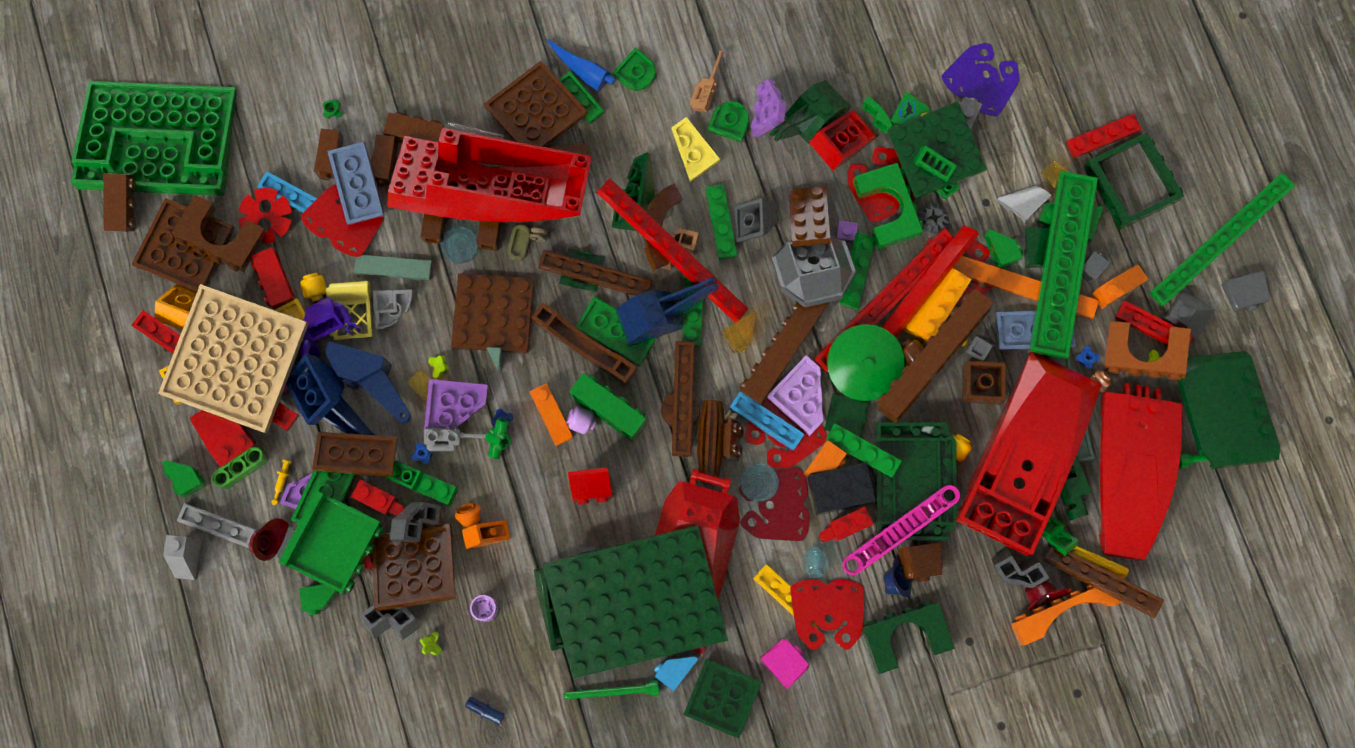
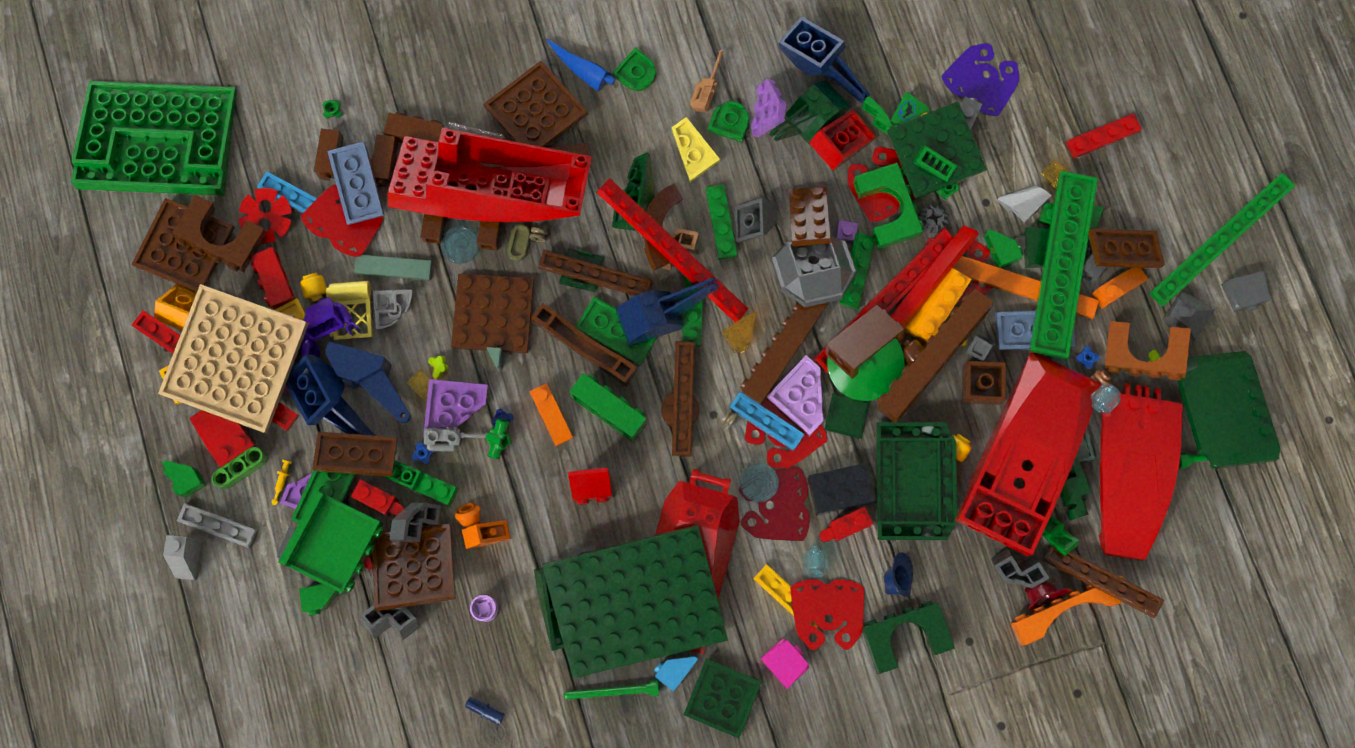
(118, 202): reddish brown brick -> none
(268, 539): dark red piece -> none
(429, 644): lime piece -> none
(581, 420): lavender head -> none
(583, 97): green tile -> none
(717, 438): reddish brown plate -> none
(815, 51): none -> dark blue slope
(827, 459): orange slope -> none
(863, 340): none -> reddish brown panel
(864, 450): green plate -> none
(901, 529): dark pink gear -> none
(921, 561): reddish brown torso -> none
(1105, 398): none -> clear light blue head
(1106, 564): yellow axle -> none
(1110, 197): dark green window -> none
(1126, 248): none -> reddish brown plate
(1145, 322): red plate -> none

